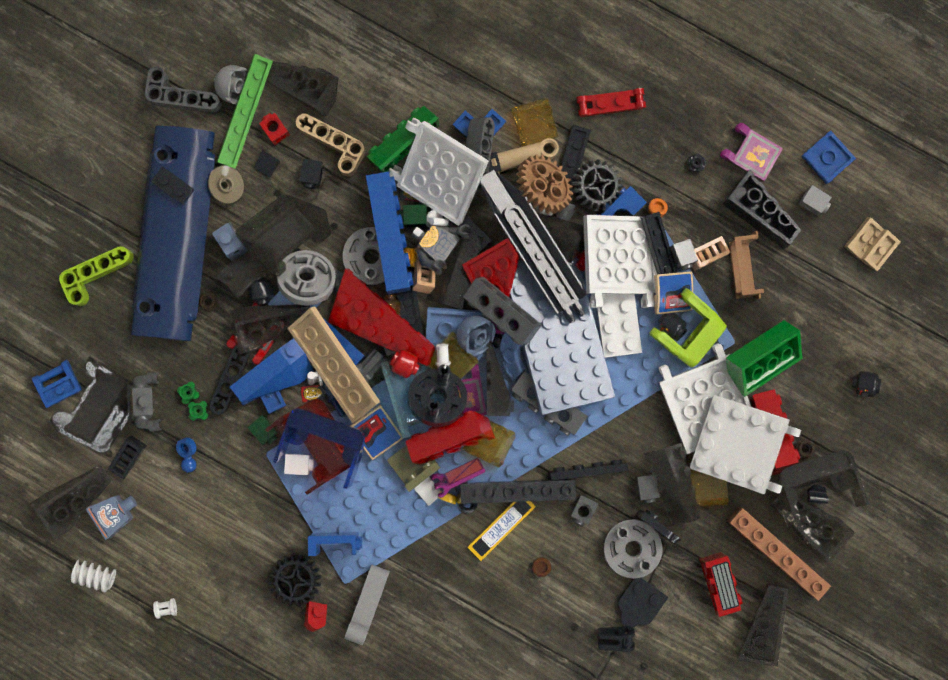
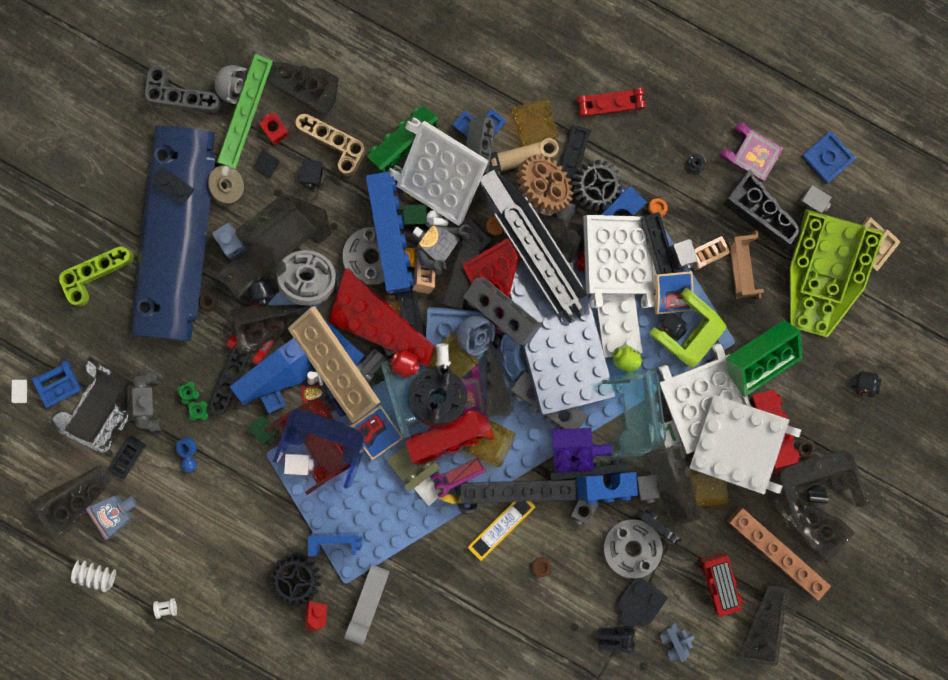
(19, 391): none -> white sticker
(493, 227): none -> orange tile
(575, 451): none -> dark purple brick
(593, 488): none -> blue arch
(626, 358): none -> lime head
(641, 410): none -> clear light blue windscreen
(672, 435): none -> white sticker
(680, 640): none -> sand blue hips
(829, 270): none -> lime wedge

